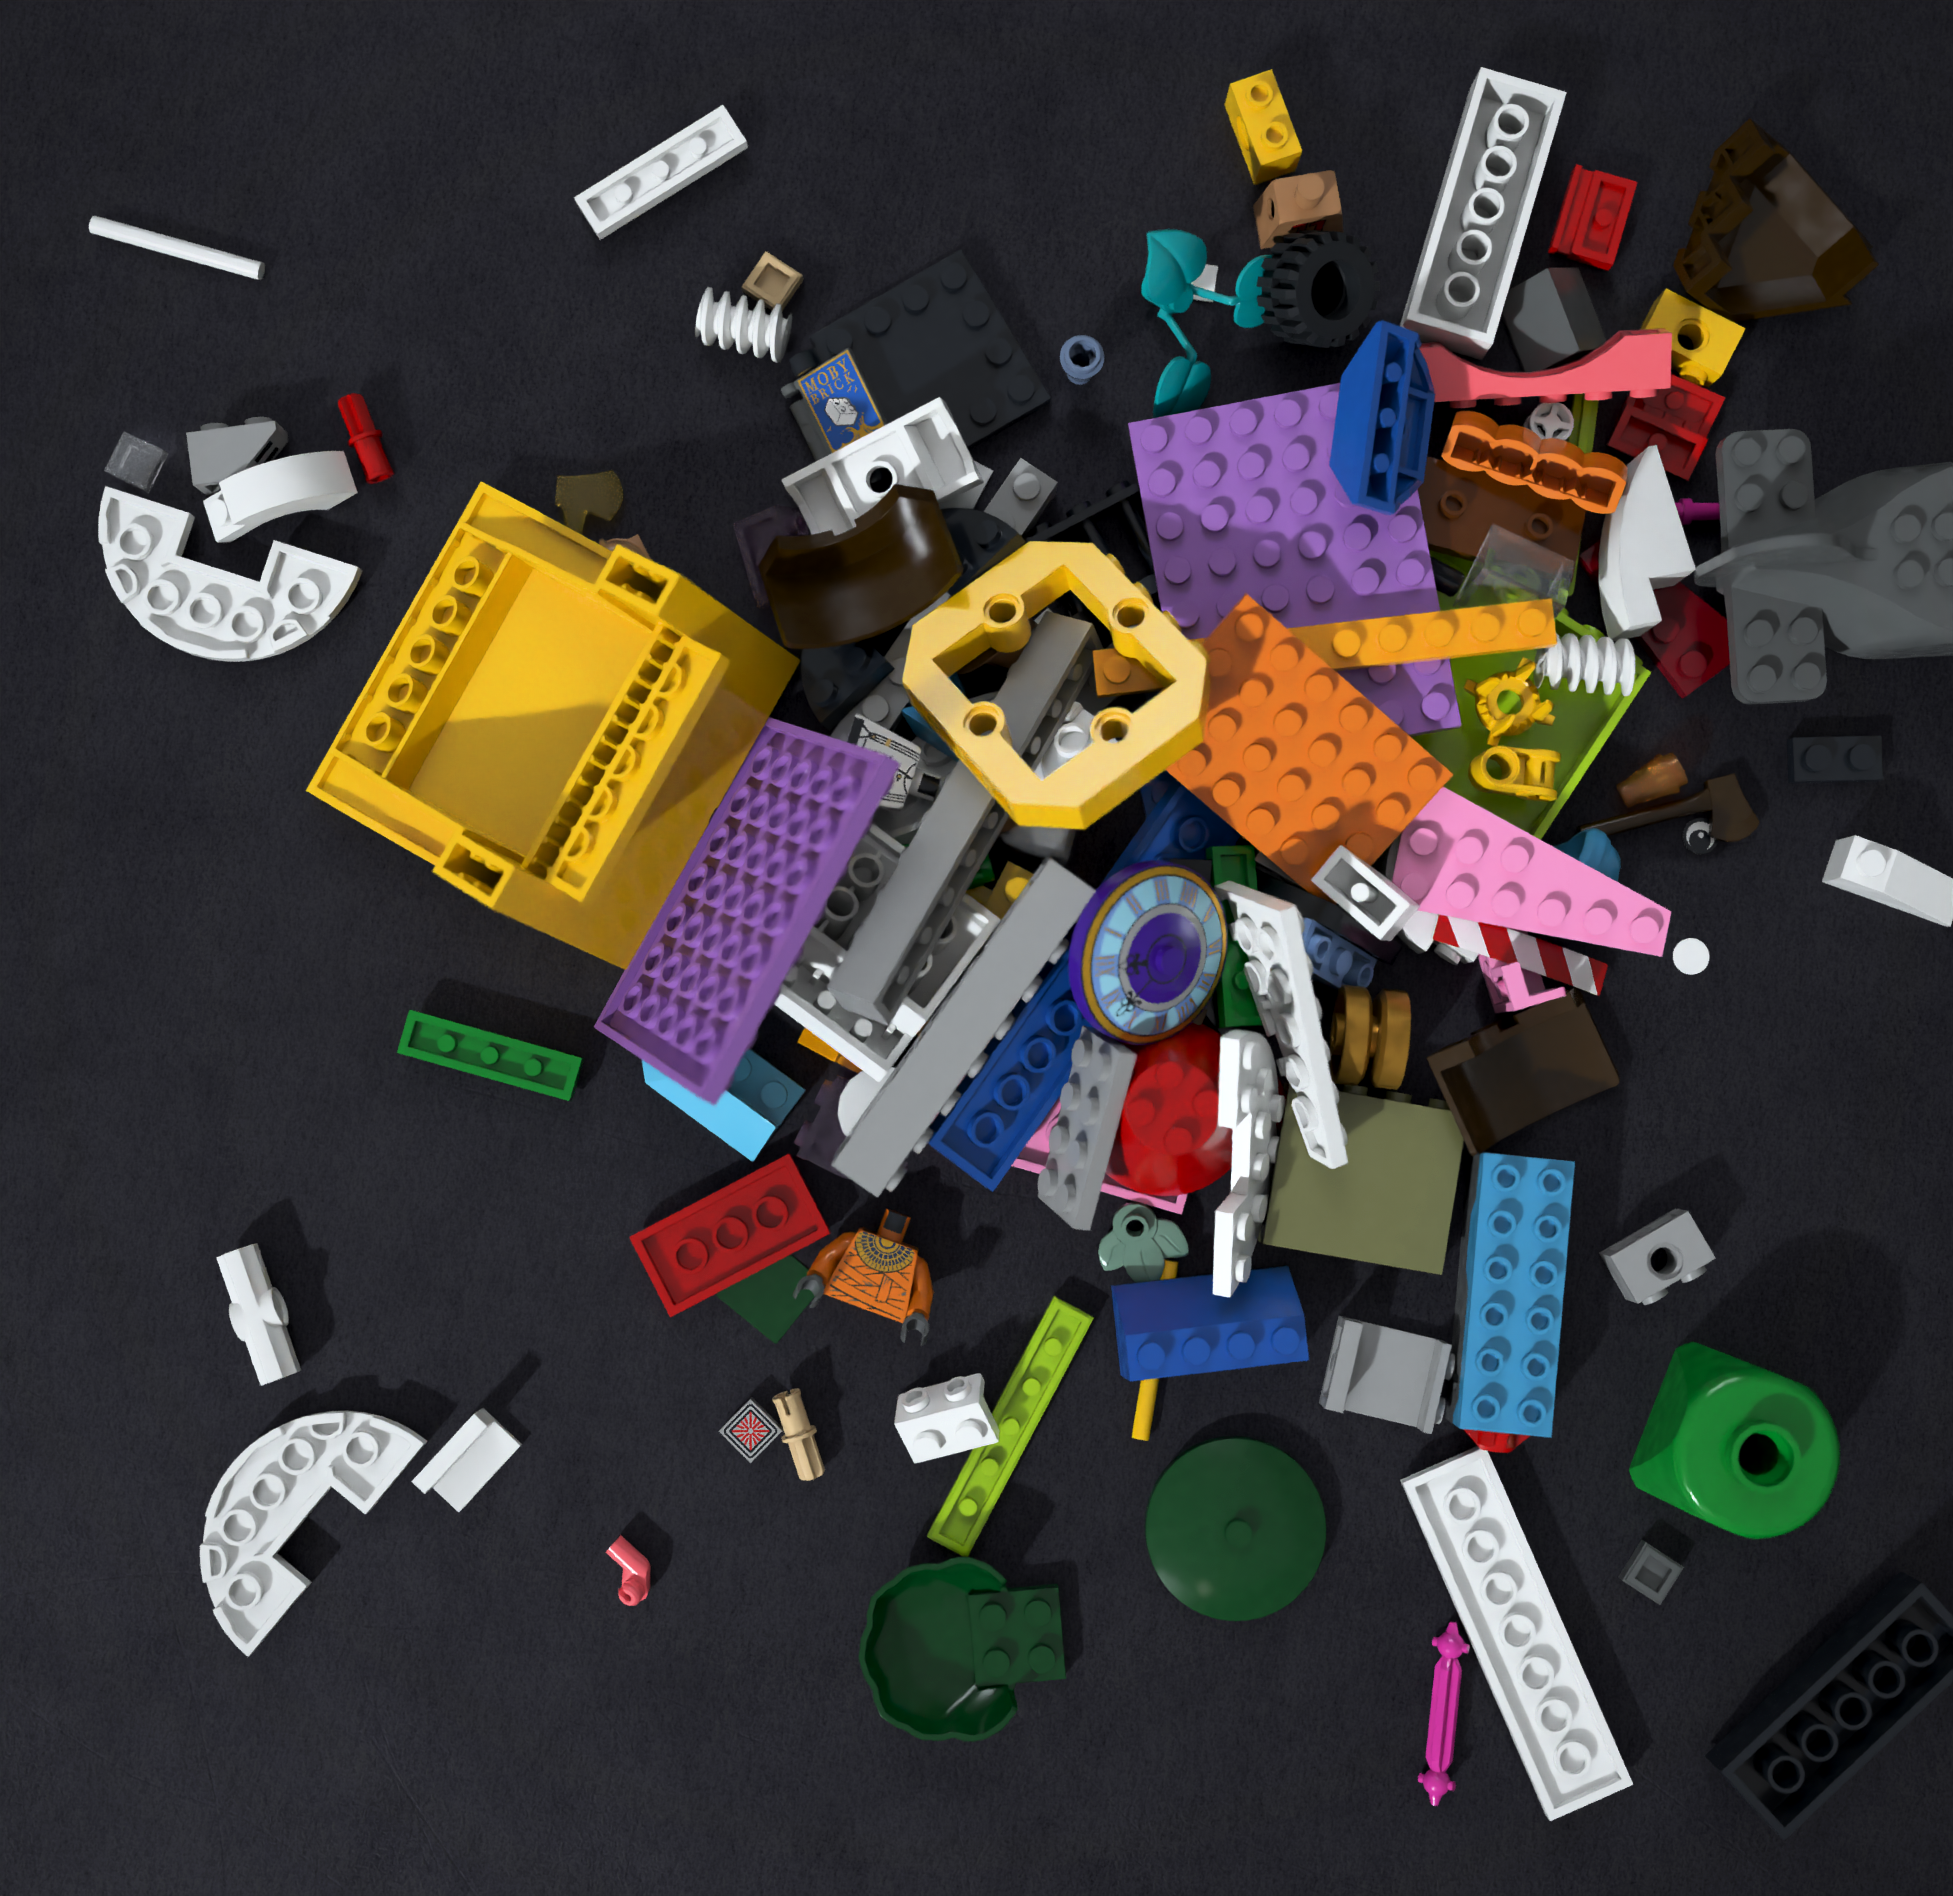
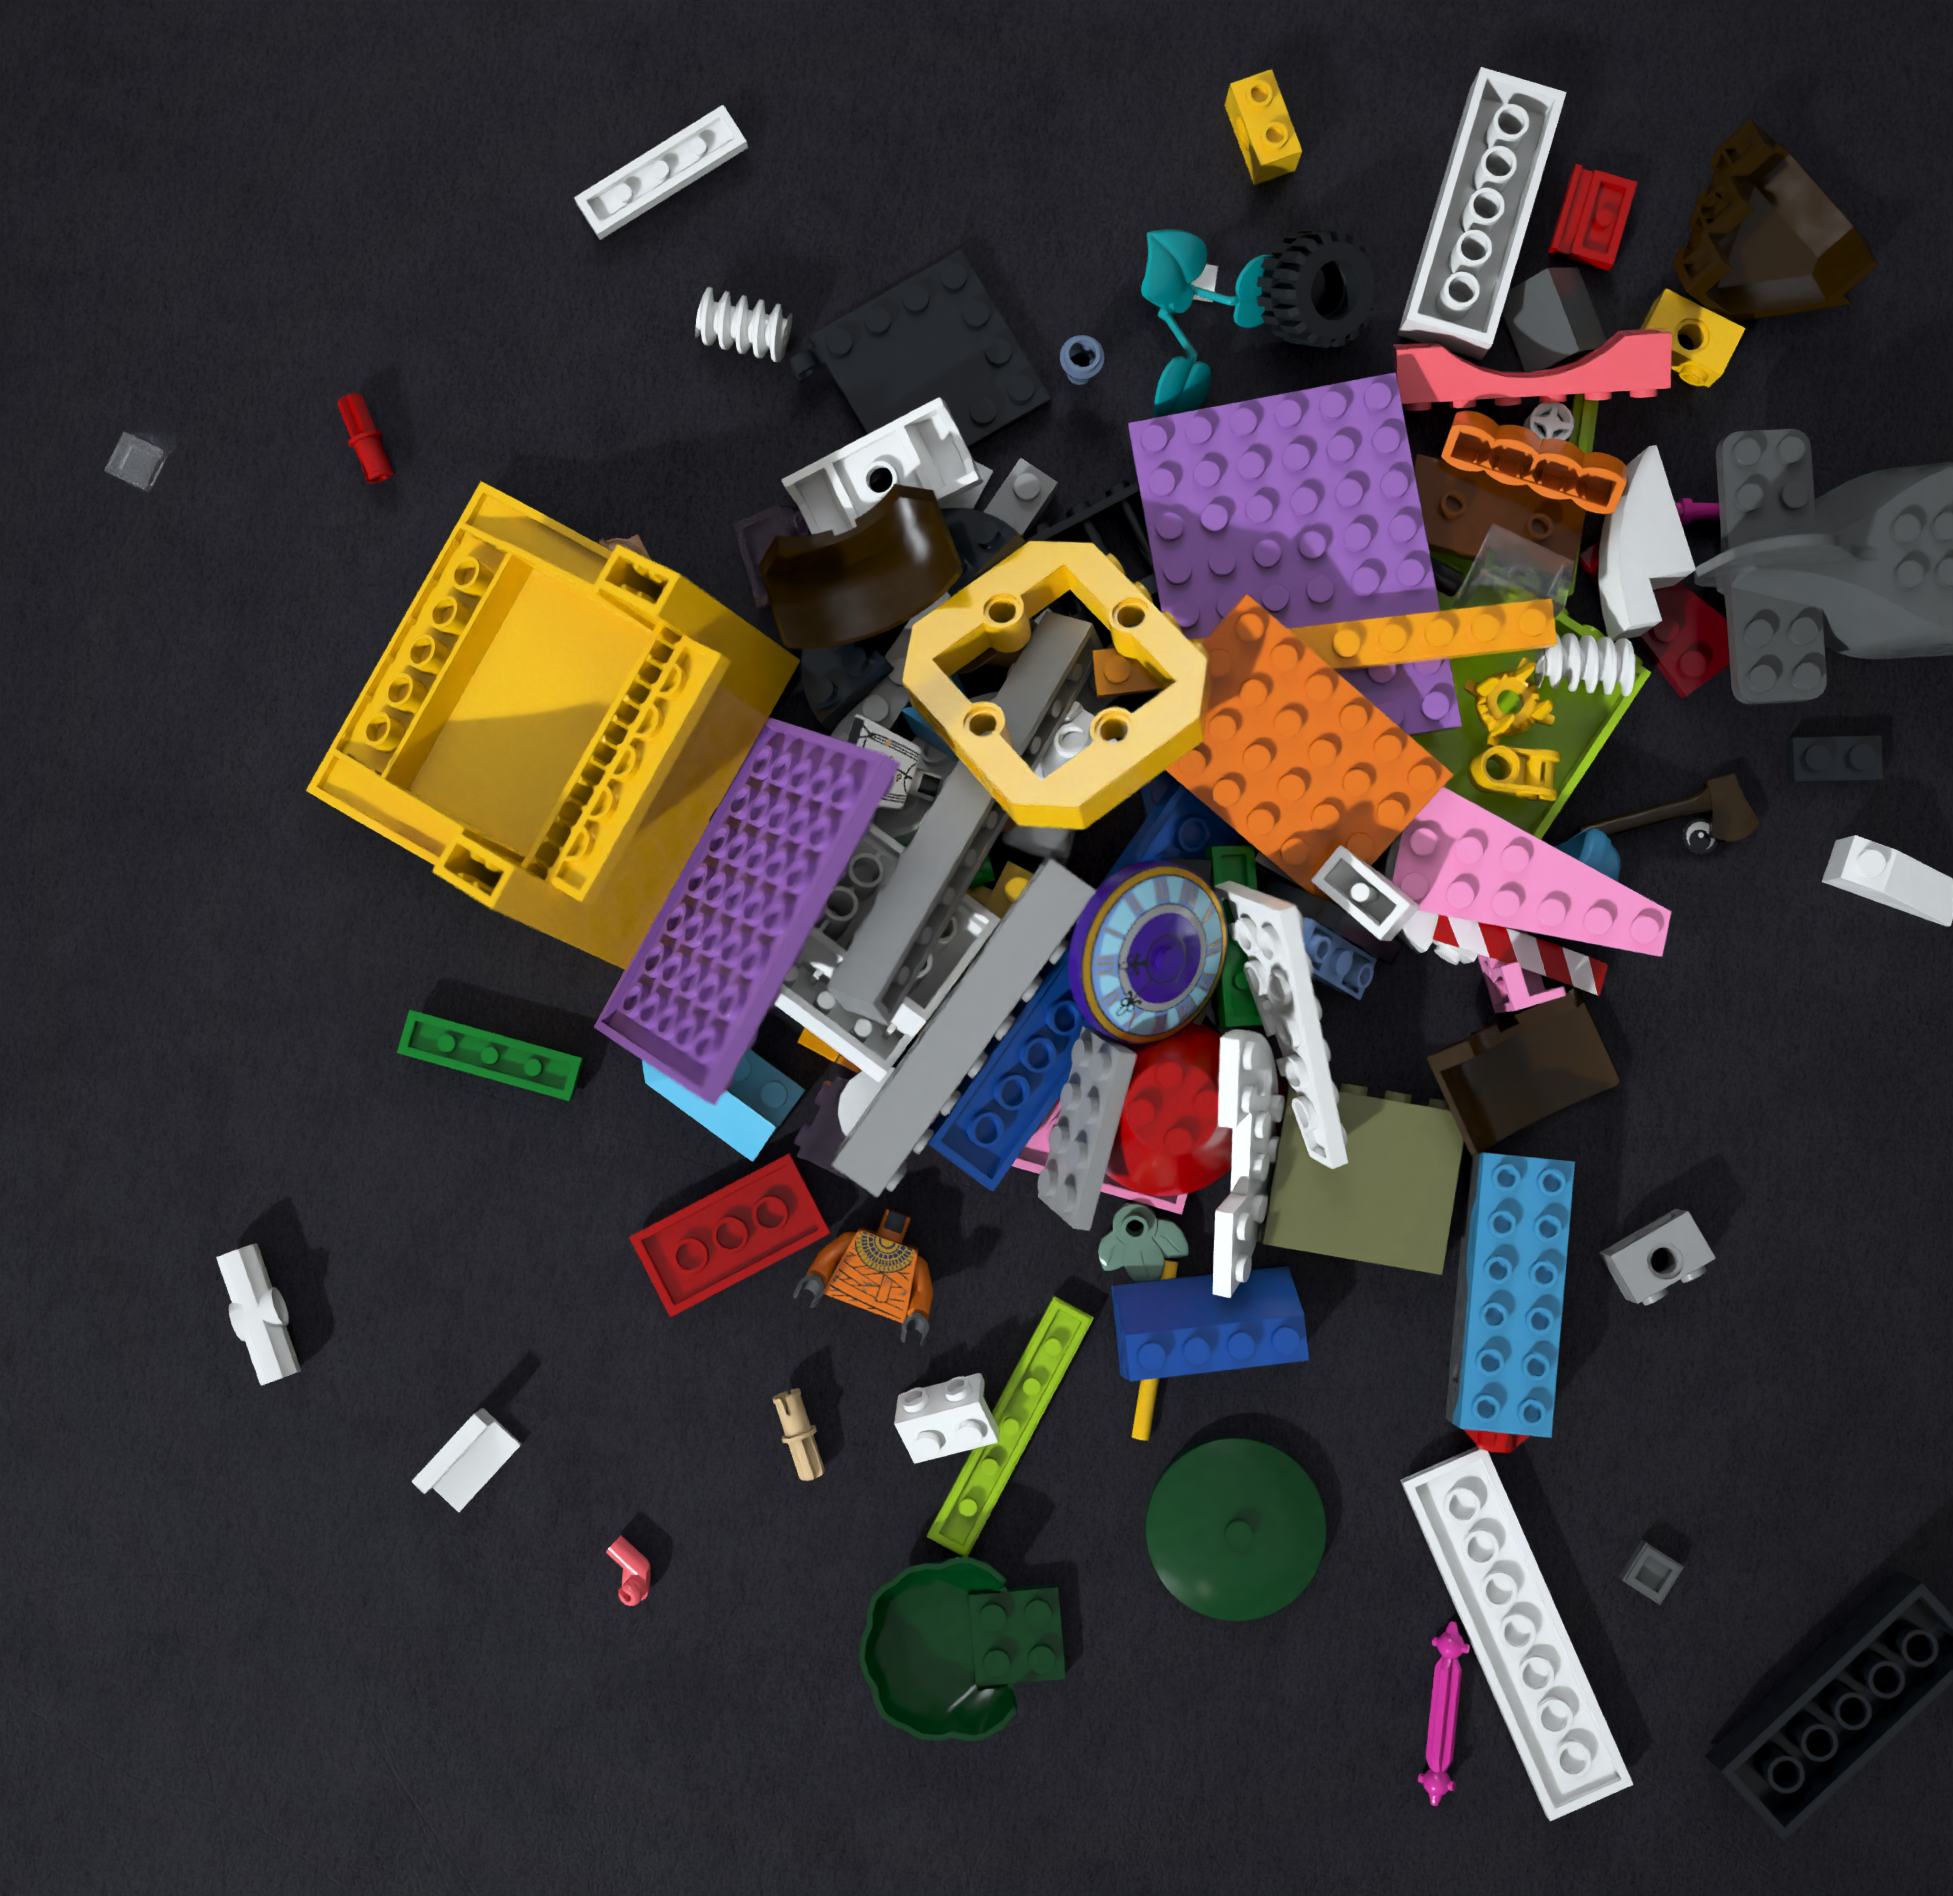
(176, 247): white bar -> none
(206, 607): white plate -> none
(225, 450): light grey slope -> none
(270, 1496): white plate -> none
(278, 489): white arch -> none
(591, 494): clear yellow piece -> none
(751, 1430): tile -> none
(768, 1298): dark green sticker -> none
(772, 282): tan tile -> none
(835, 405): piece -> none
(1298, 204): medium nougat torso -> none
(1370, 1037): pearl gold wheel -> none
(1383, 420): blue wedge -> none
(1387, 1374): light grey panel -> none
(1653, 780): clear orange cone -> none
(1672, 420): red slope -> none
(1691, 956): white sticker -> none
(1696, 1435): green piece -> none

